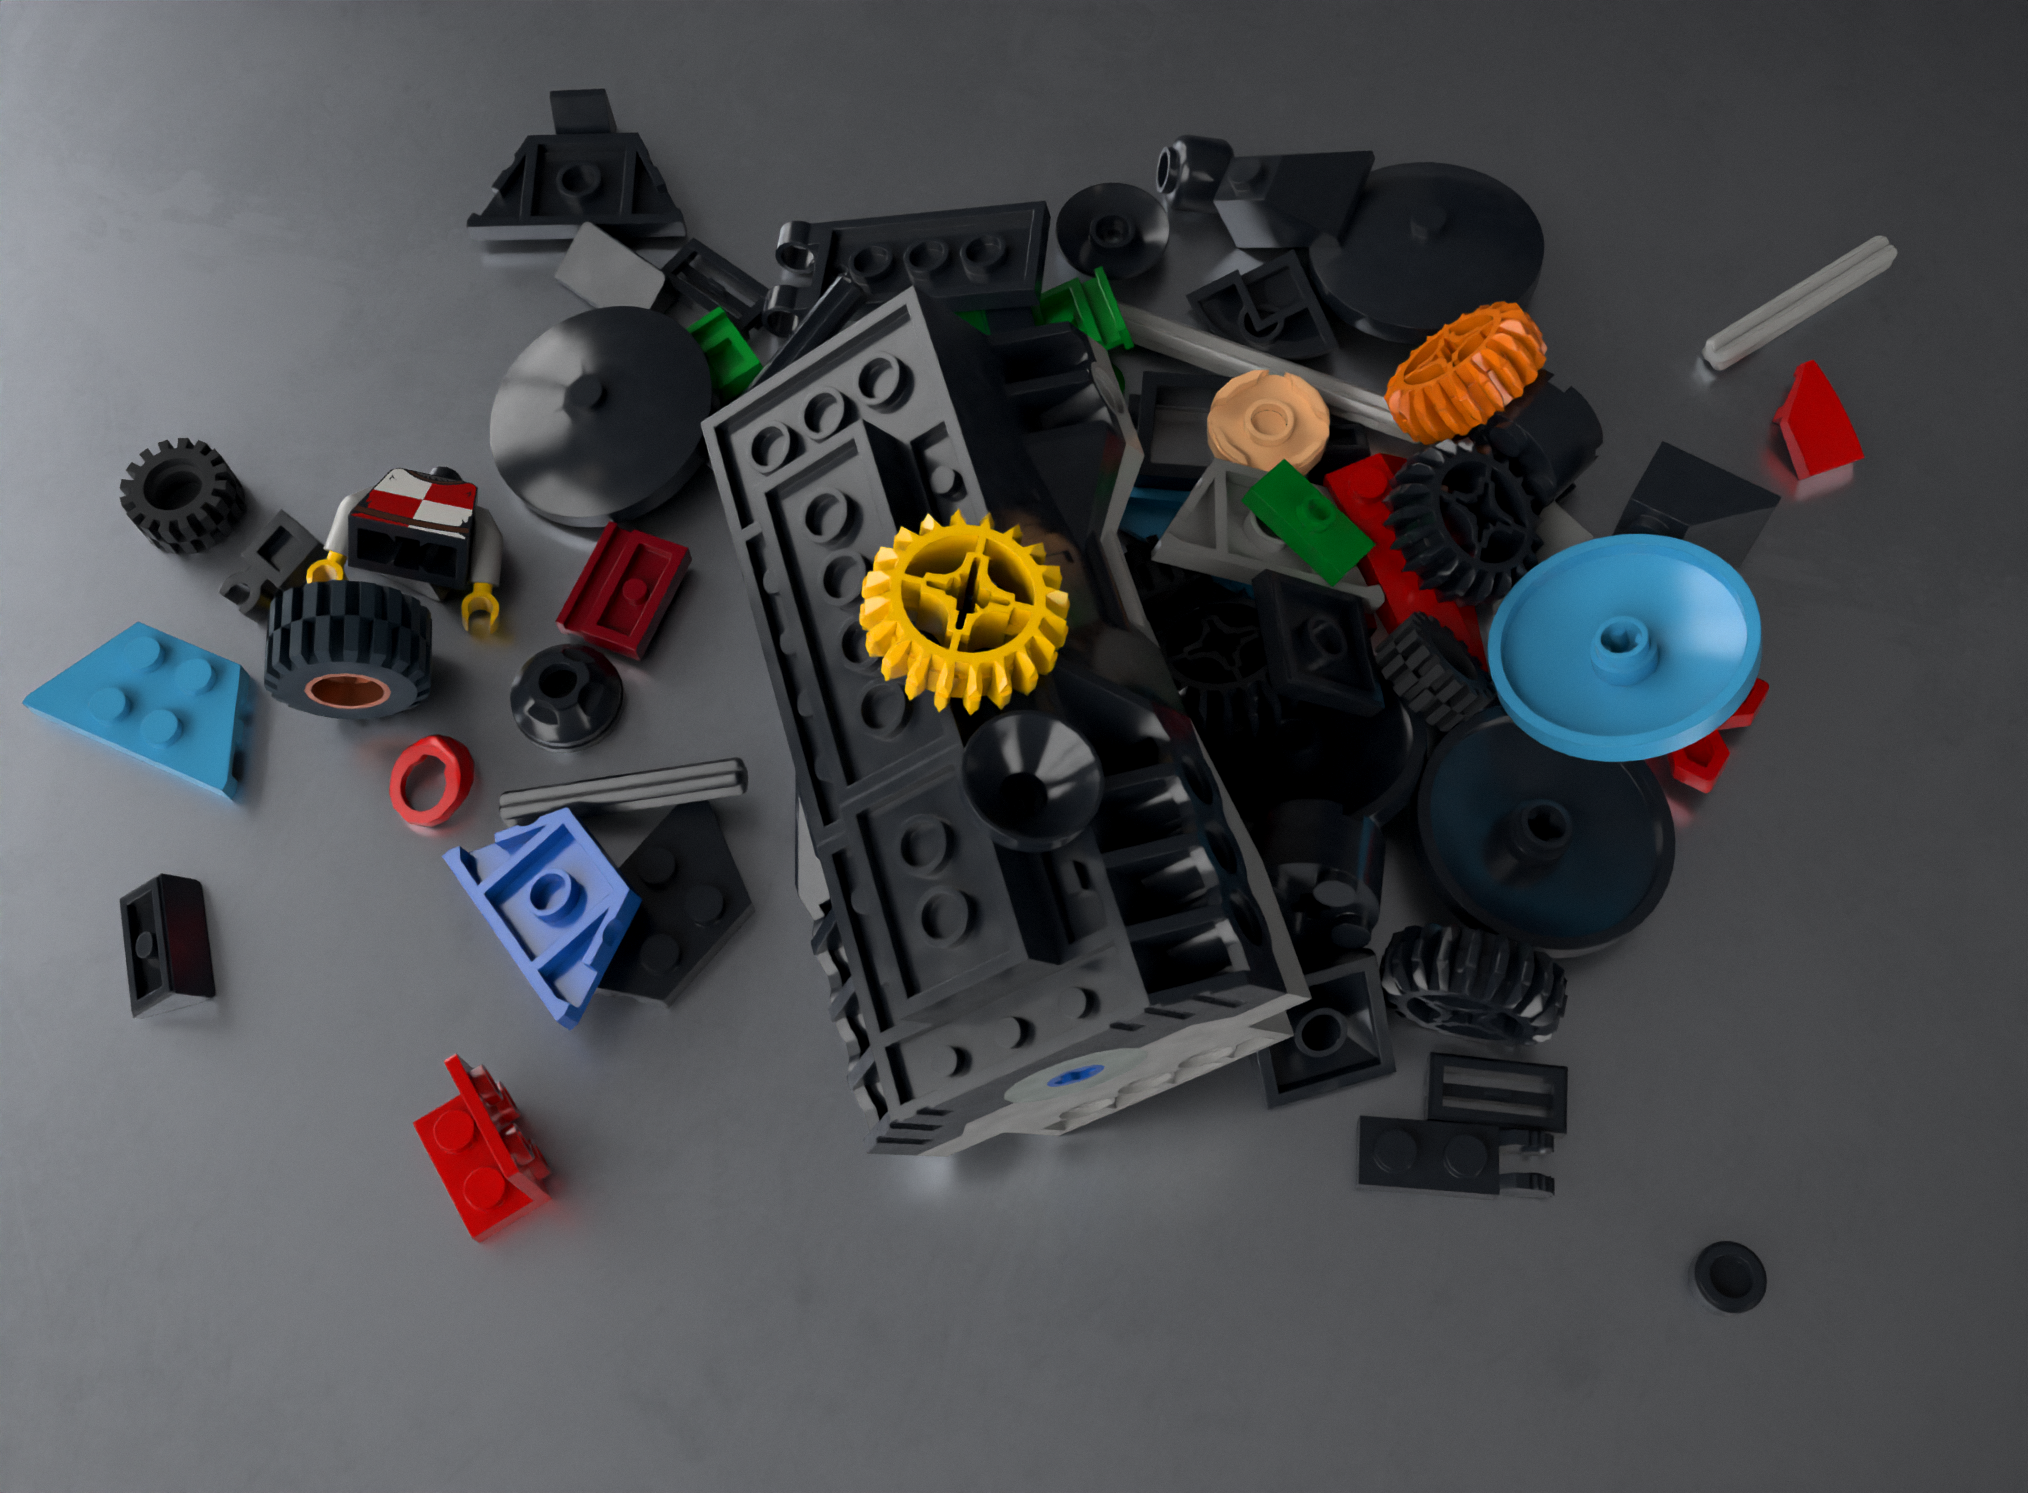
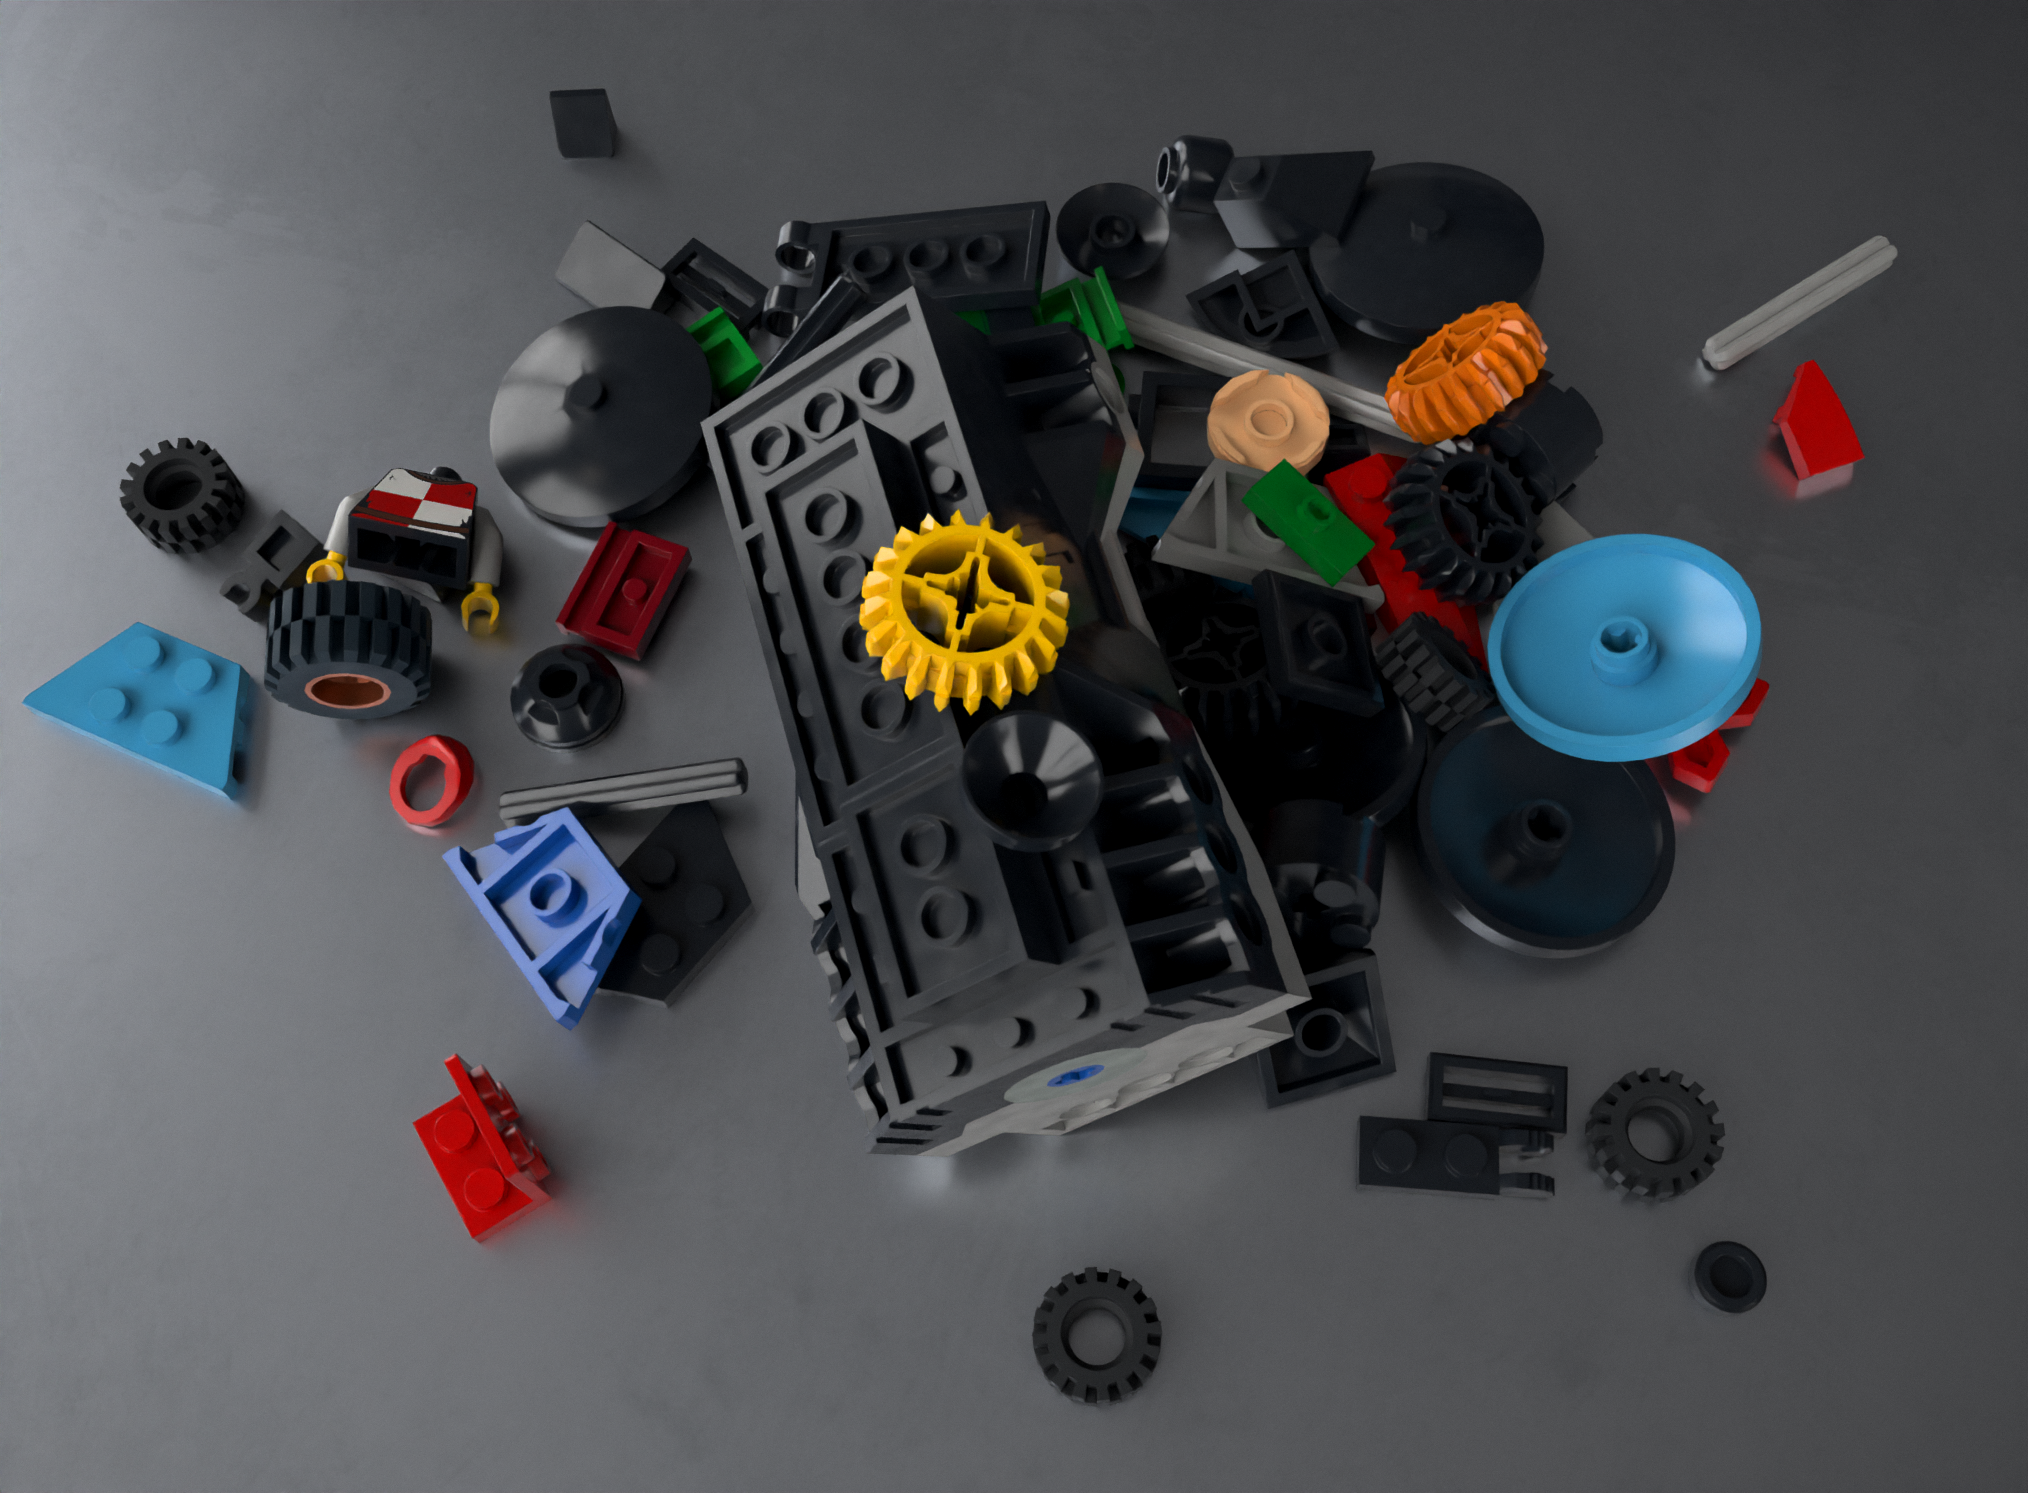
(166, 946): black slope -> none
(574, 179): black wing -> none
(1106, 1292): none -> black tyre
(1473, 985): black gear -> none
(1680, 1104): none -> black tyre
(1697, 504): black slope -> none

